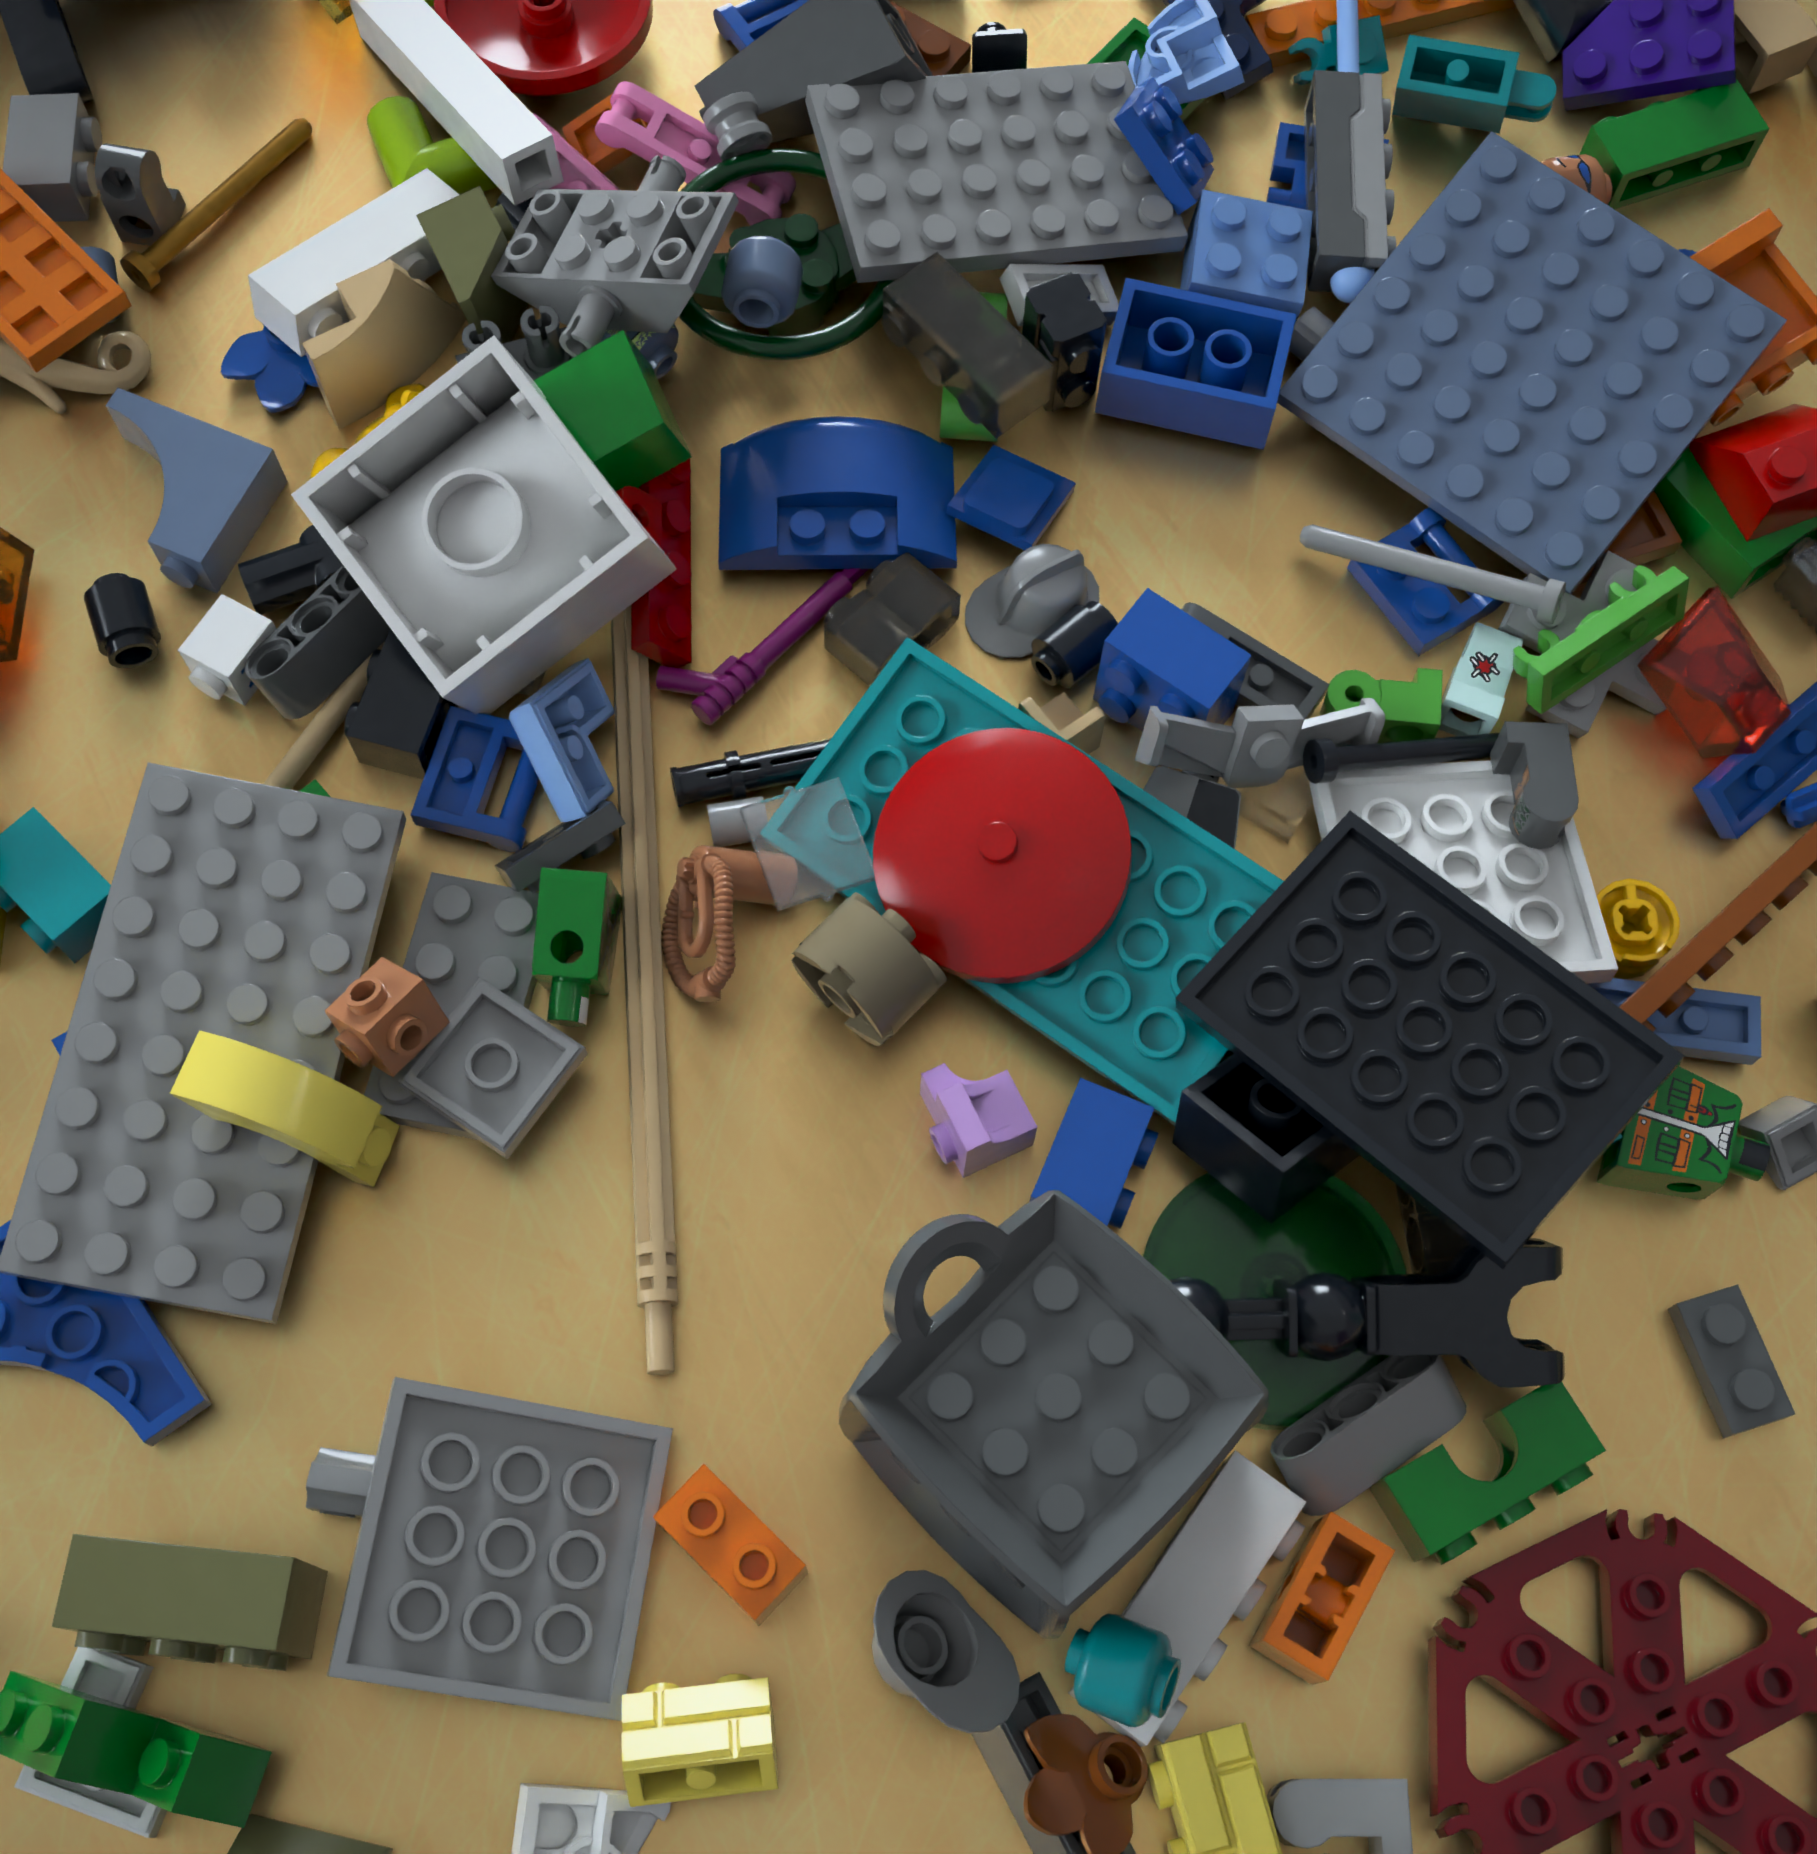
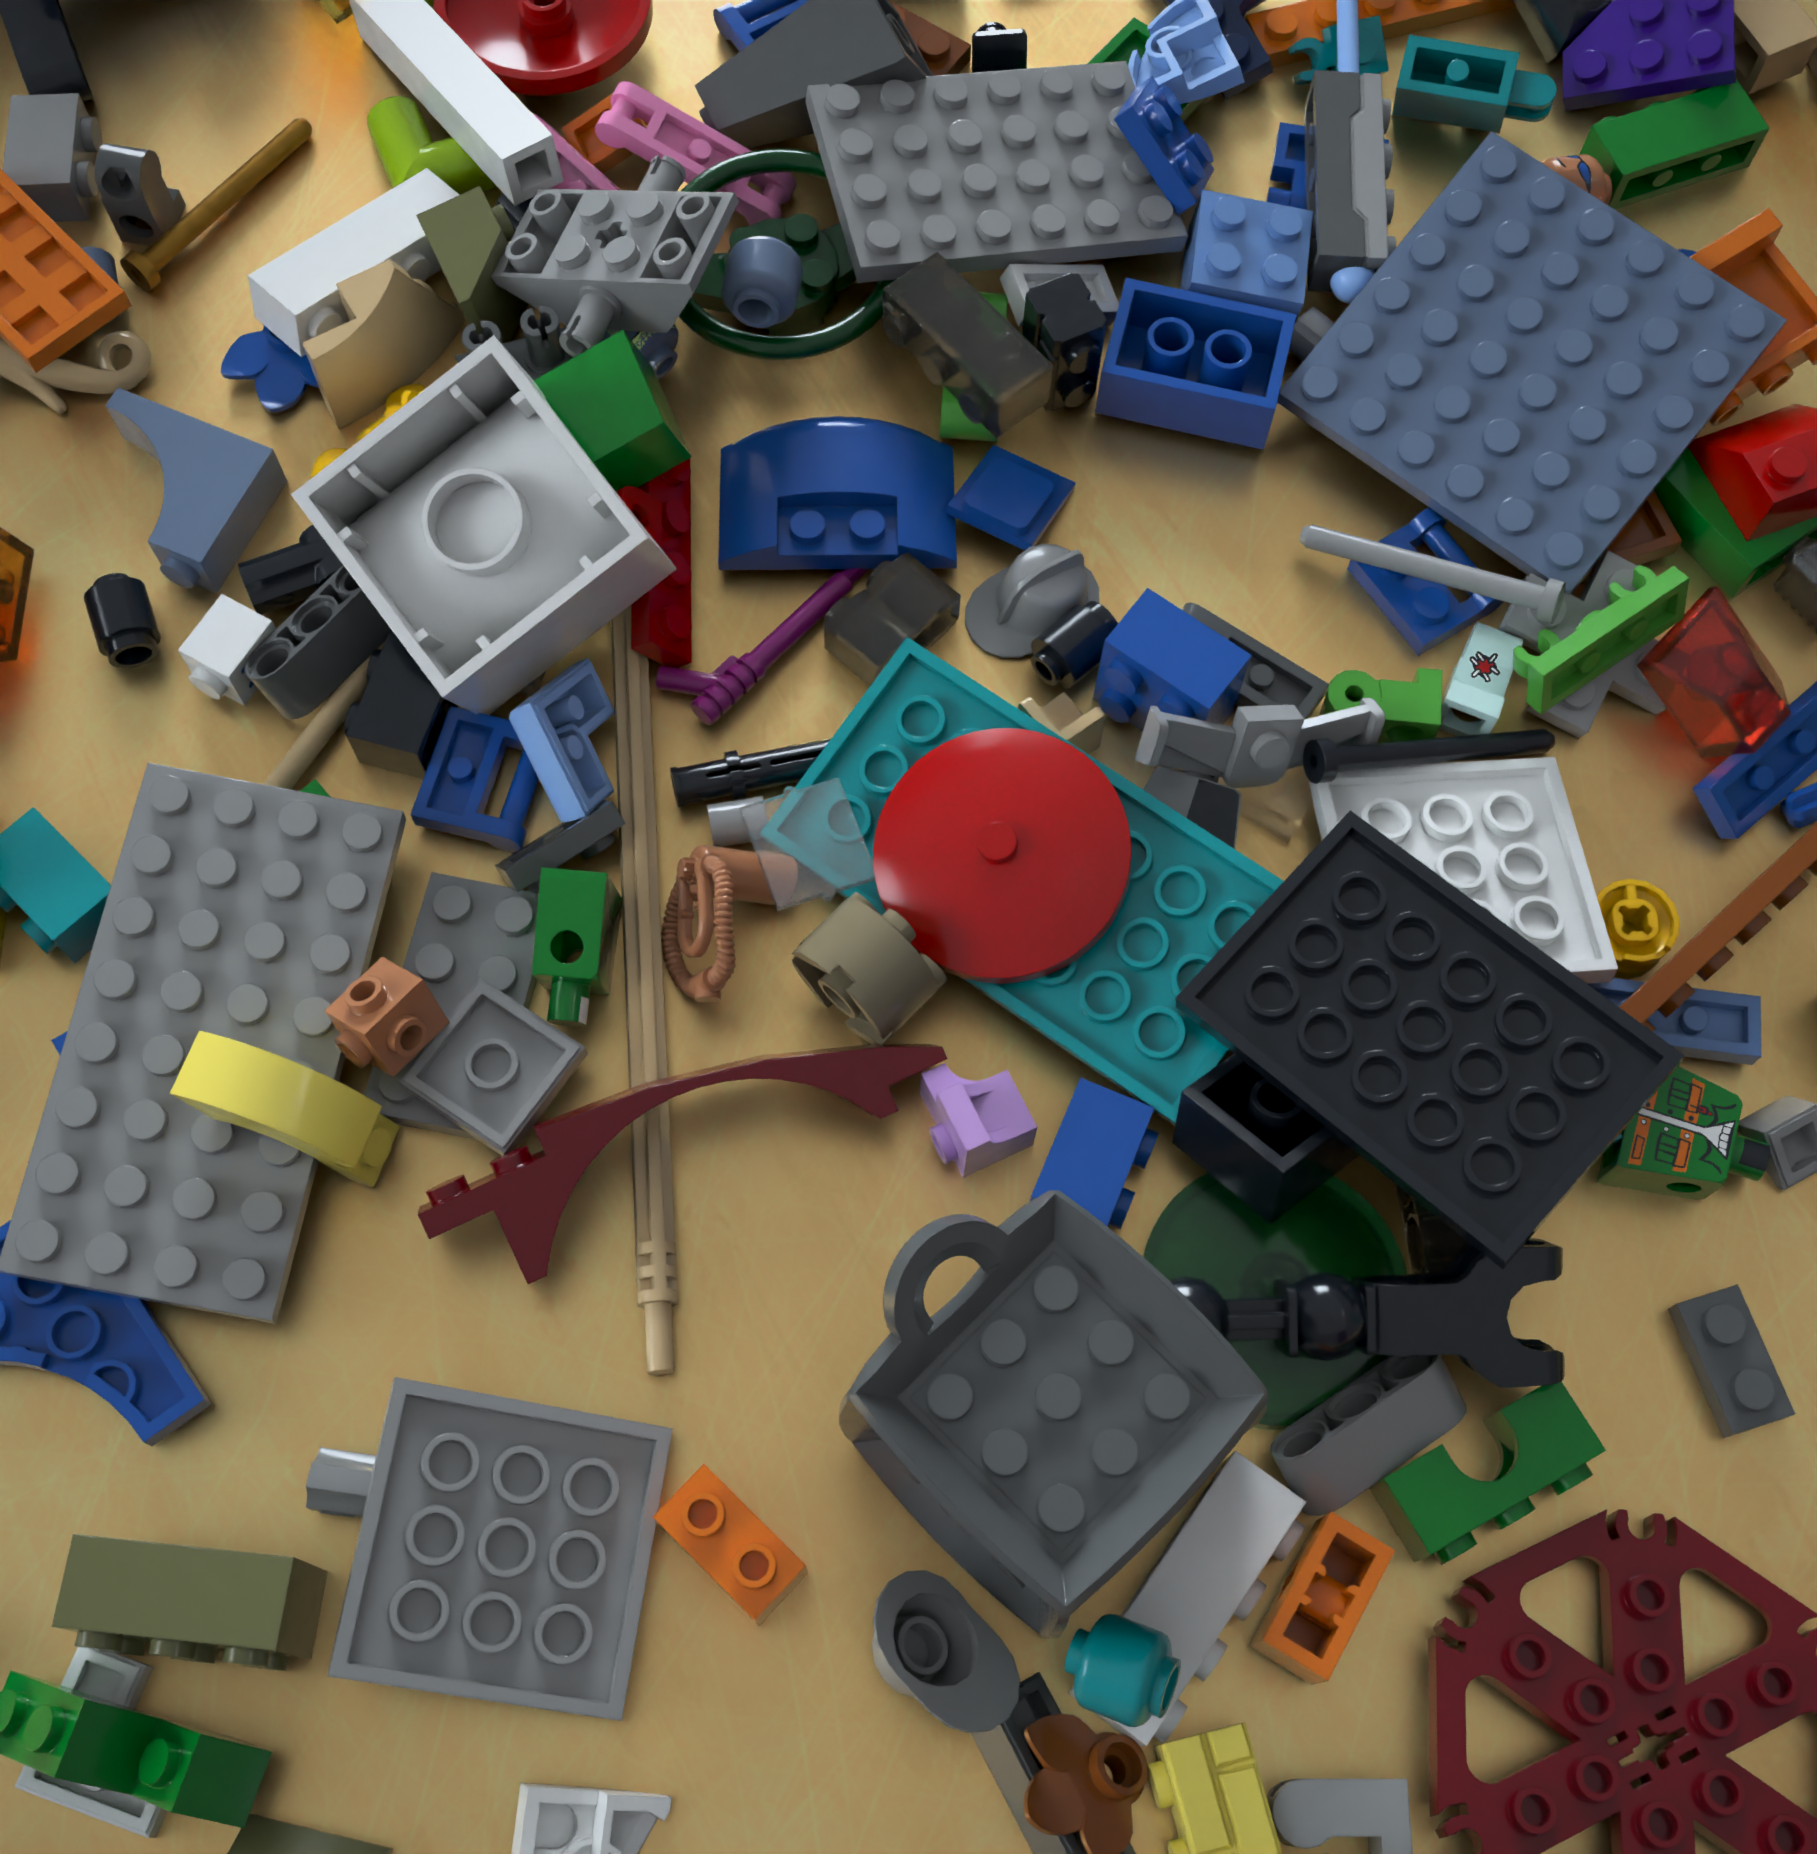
(534, 1189): none -> dark red slope
(698, 1740): light yellow brick -> none
(737, 125): light grey wheel -> none
(1541, 779): dark grey leg -> none

